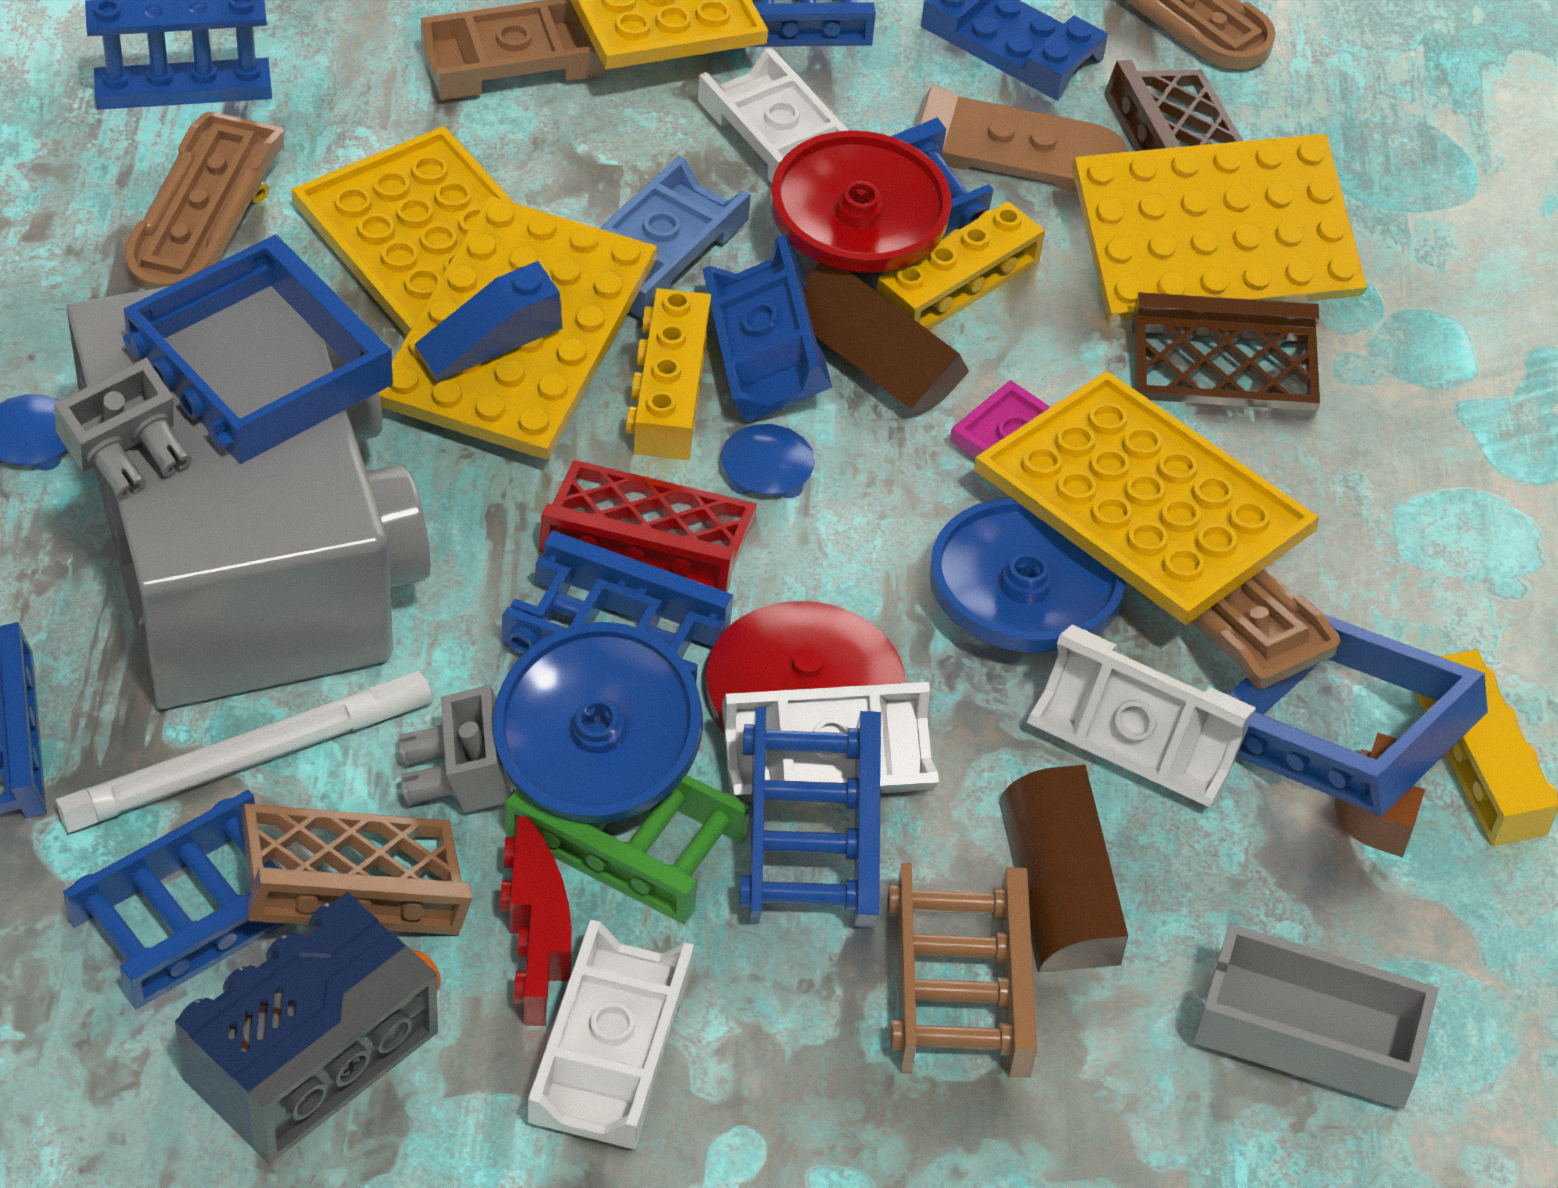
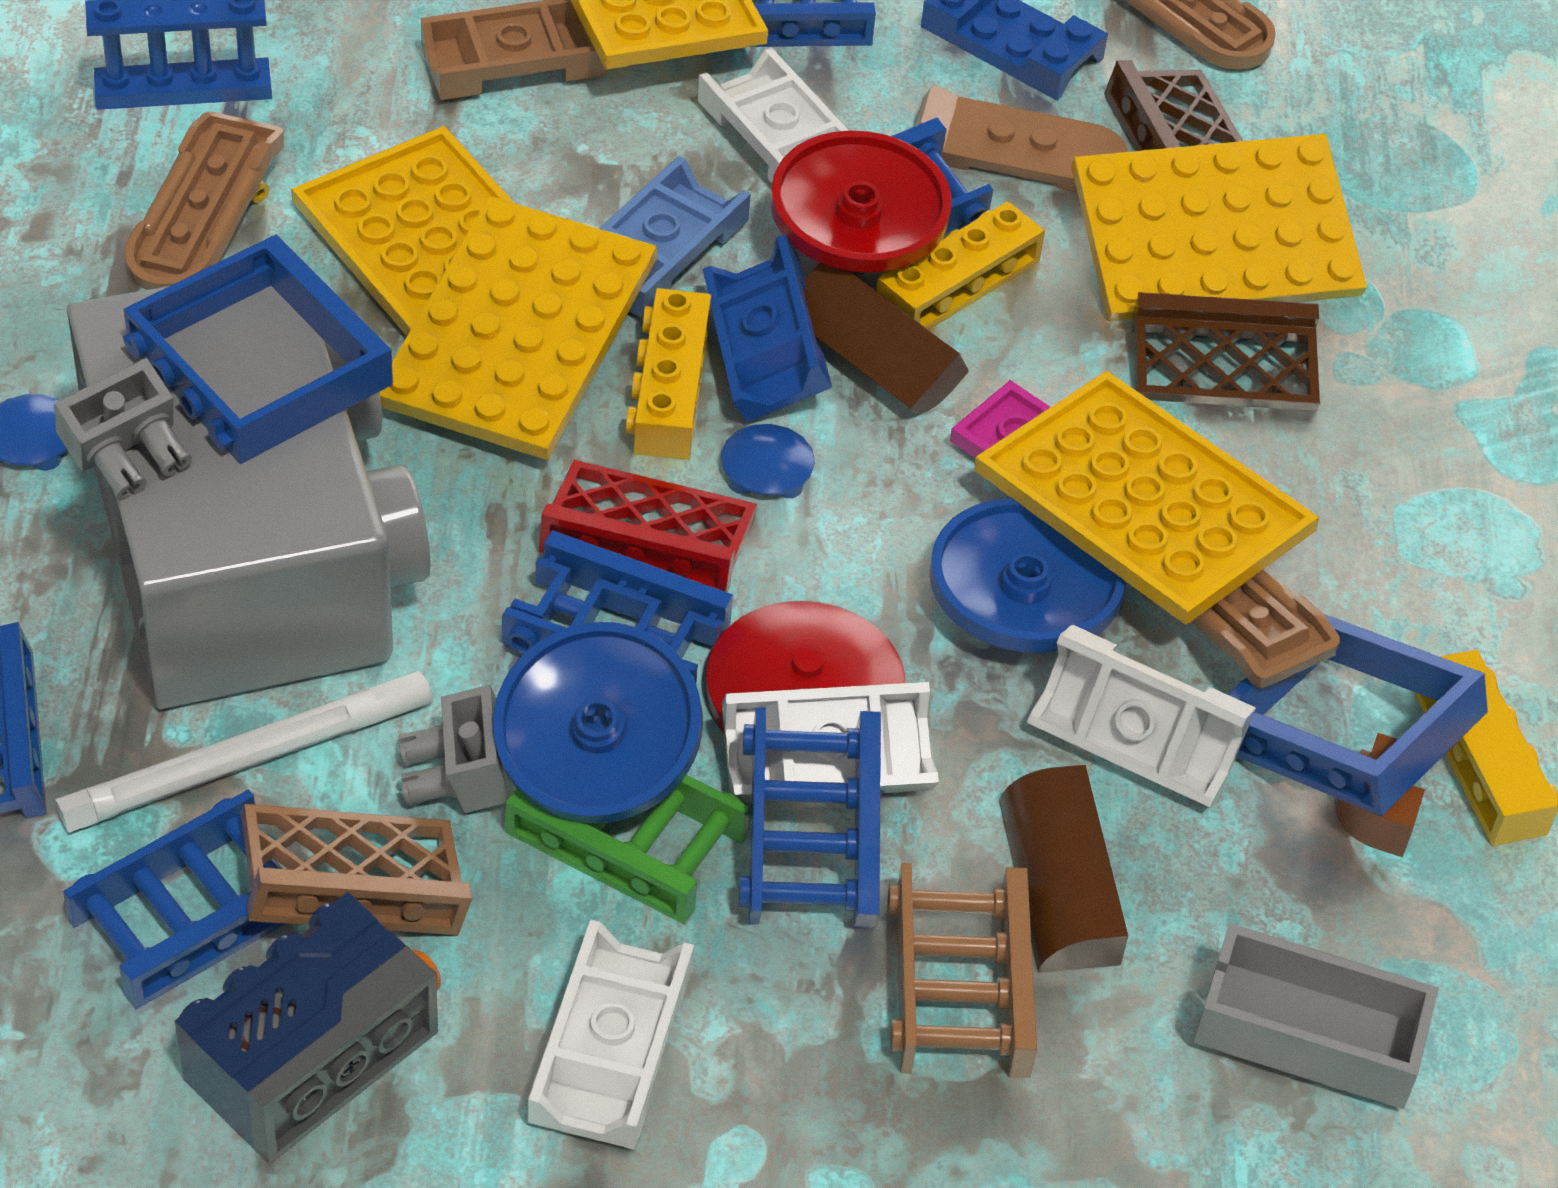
(494, 321): blue slope -> none
(539, 916): red slope -> none

